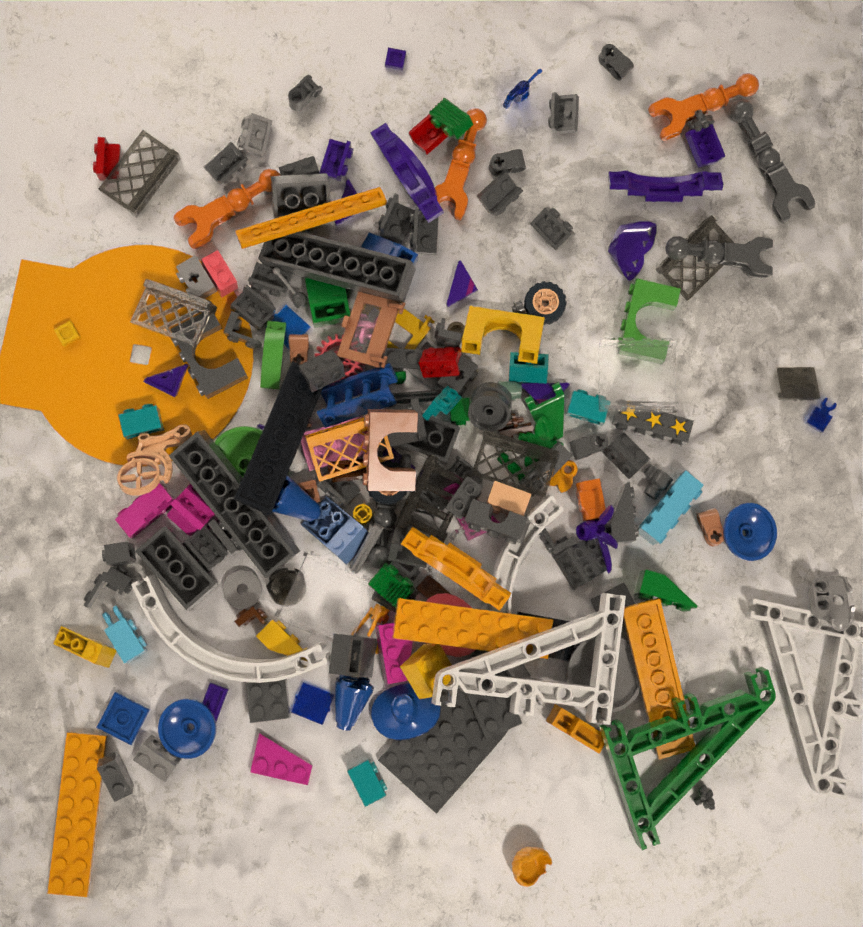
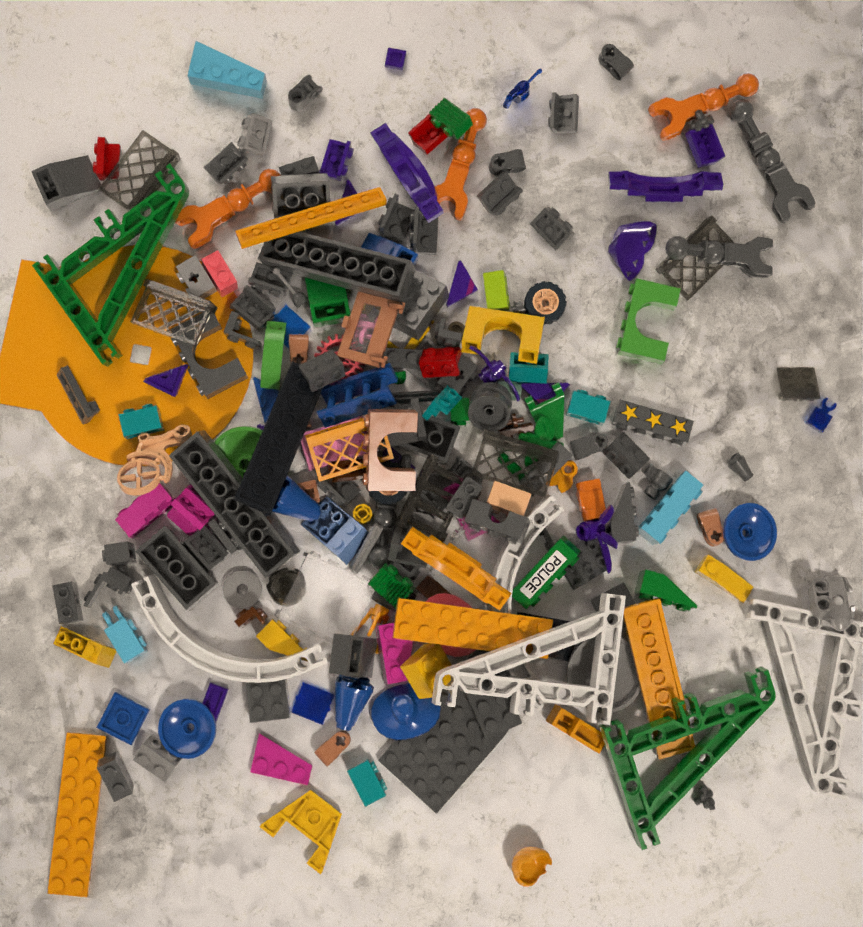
(66, 181): none -> dark grey slope
(67, 333): yellow tile -> none
(67, 602): none -> dark grey brick
(84, 409): none -> dark grey hinge
(154, 231): none -> green piece
(220, 72): none -> medium azure wedge
(266, 398): none -> blue tile
(314, 819): none -> yellow wing
(331, 749): none -> nougat piece
(422, 304): none -> dark grey brick
(494, 371): none -> dark purple plant
(496, 290): none -> lime hinge
(542, 575): none -> green brick
(637, 375): clear panel -> none
(723, 578): none -> yellow slope
(739, 465): none -> dark grey cone

